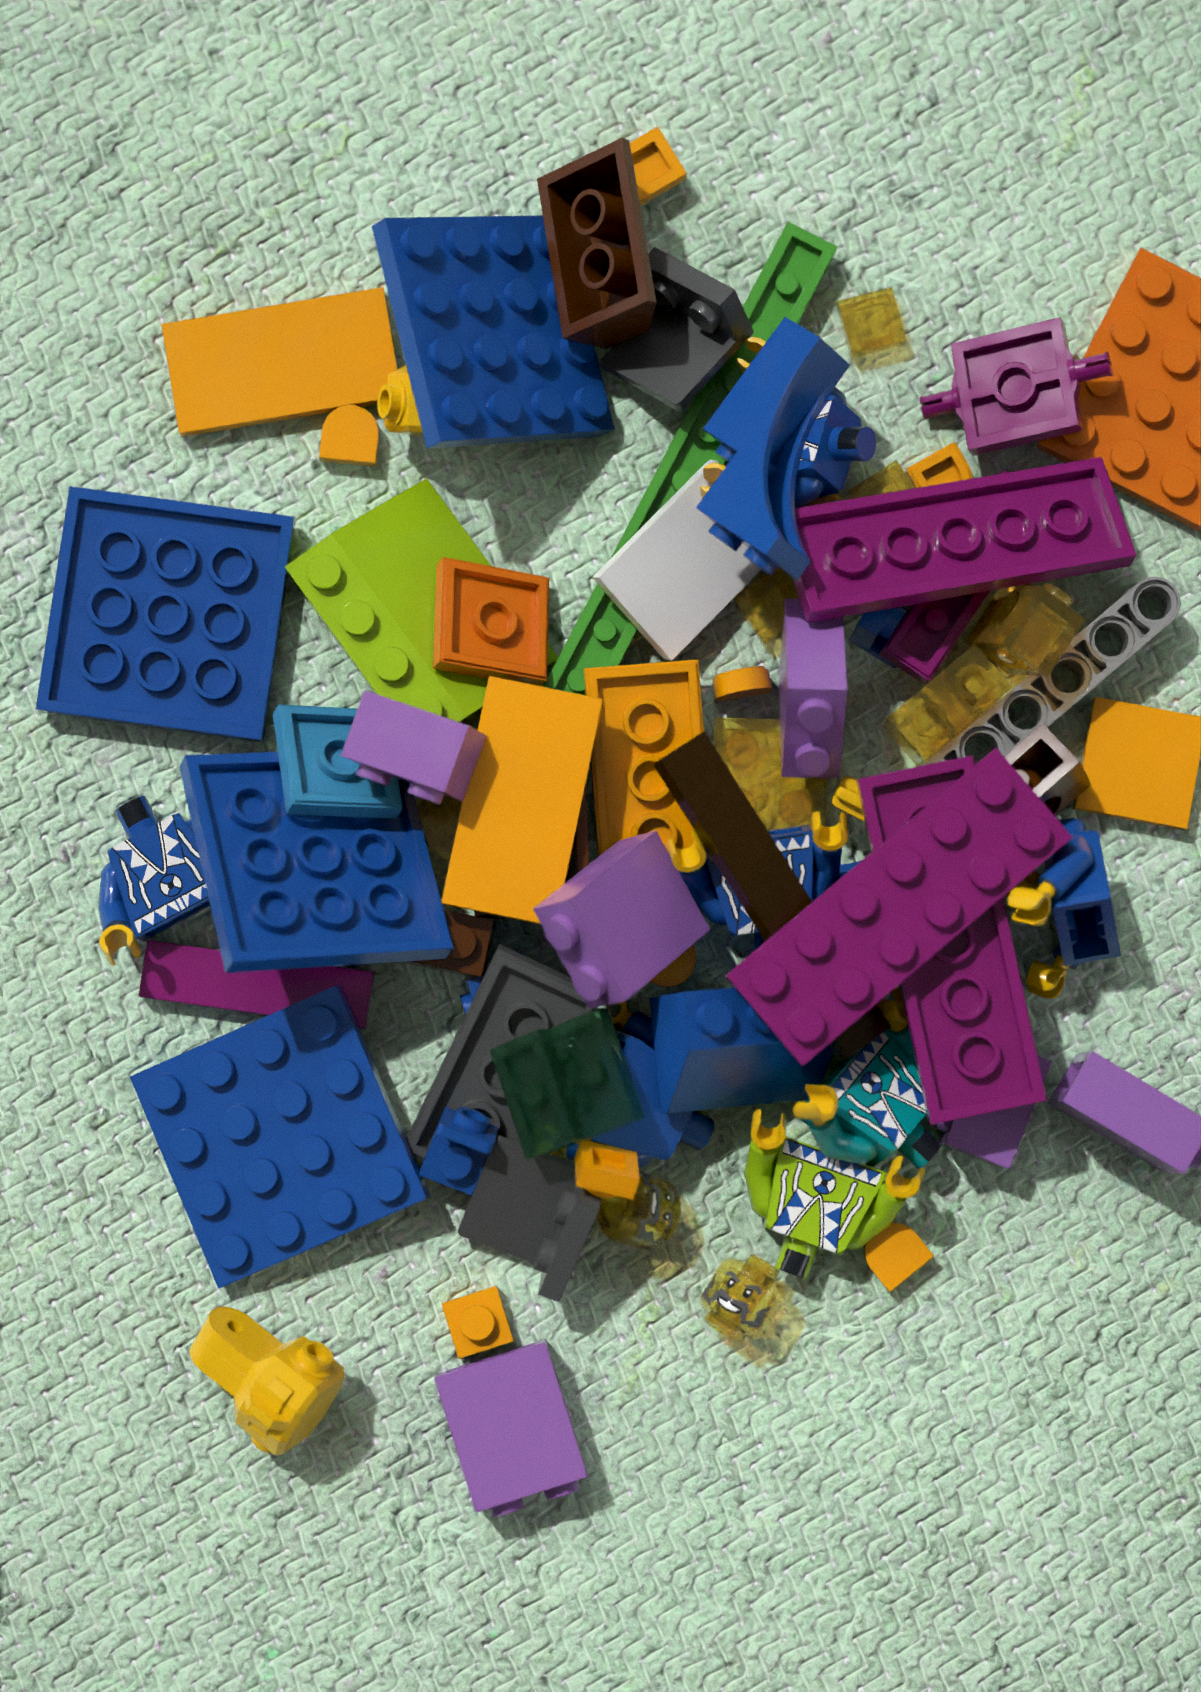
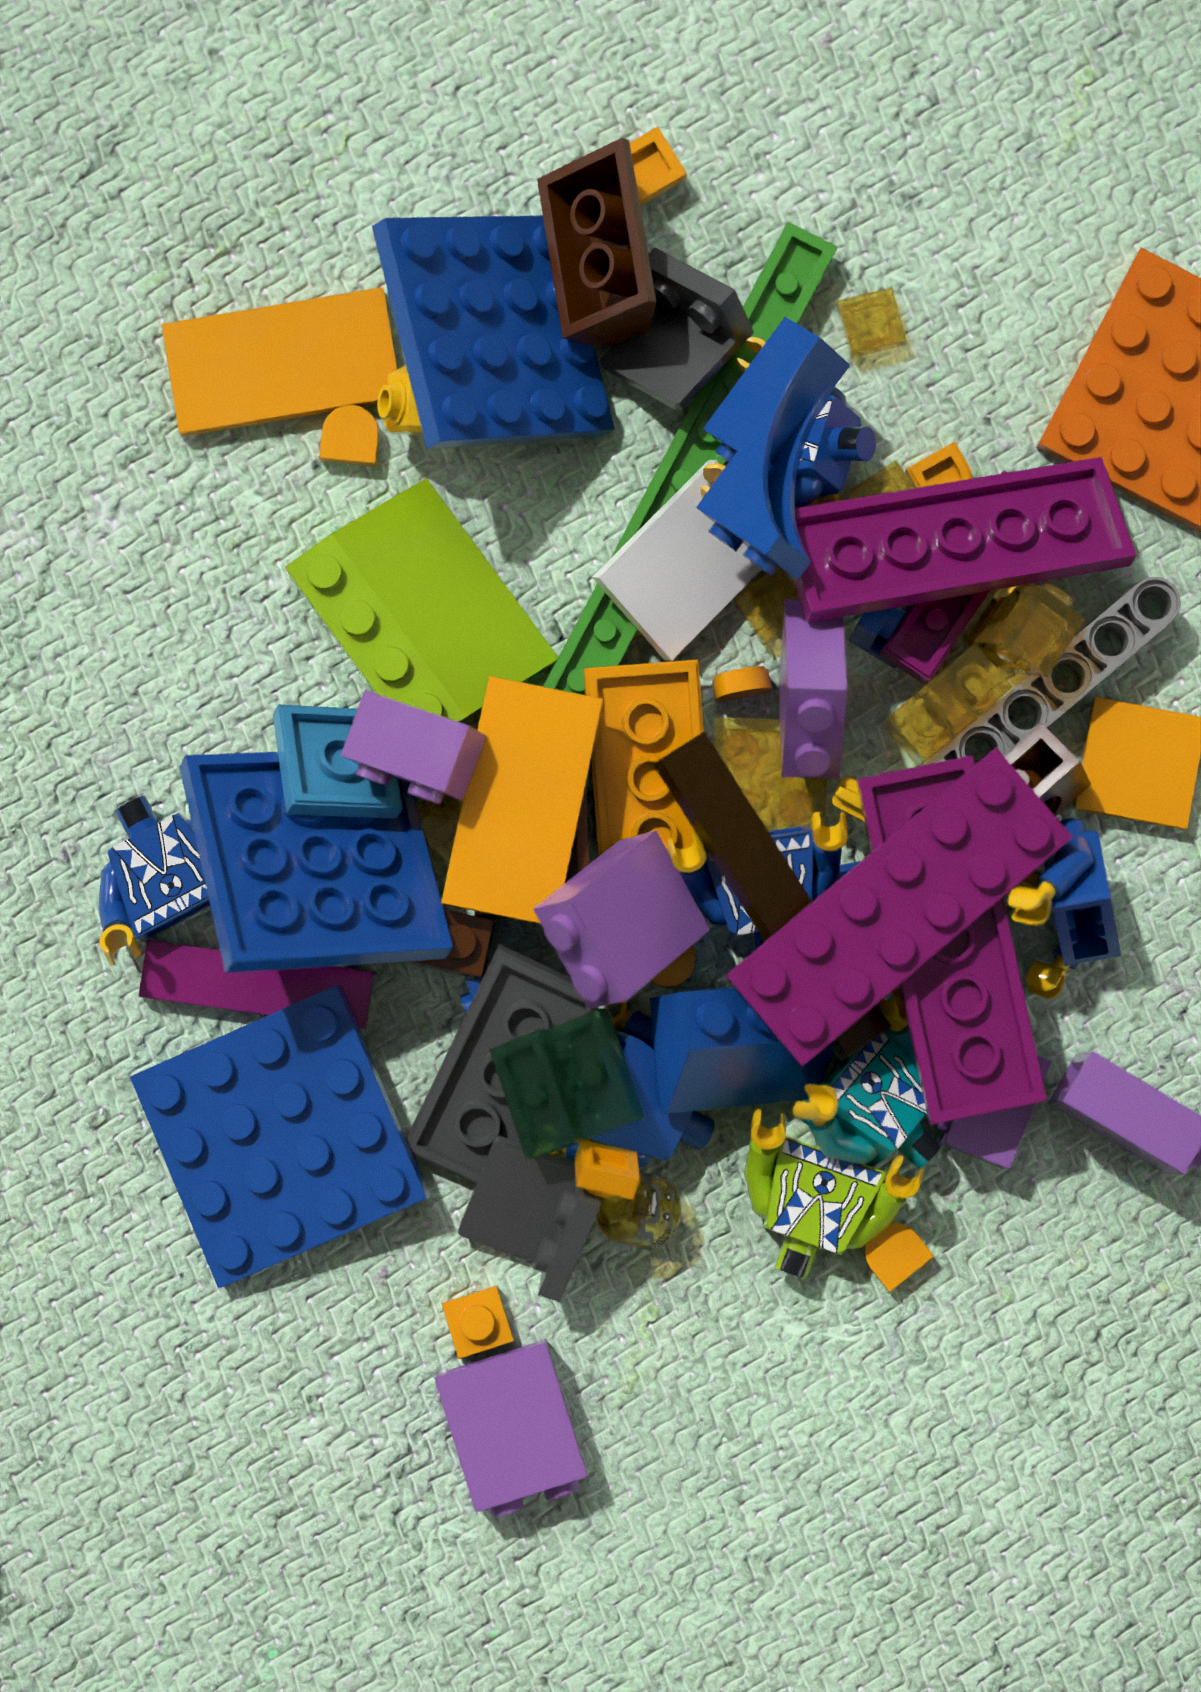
(166, 614): blue plate -> none
(275, 1385): yellow piece -> none
(459, 1149): blue bracket -> none
(490, 622): orange tile -> none
(743, 1298): clear yellow head -> none
(1016, 386): magenta plate -> none

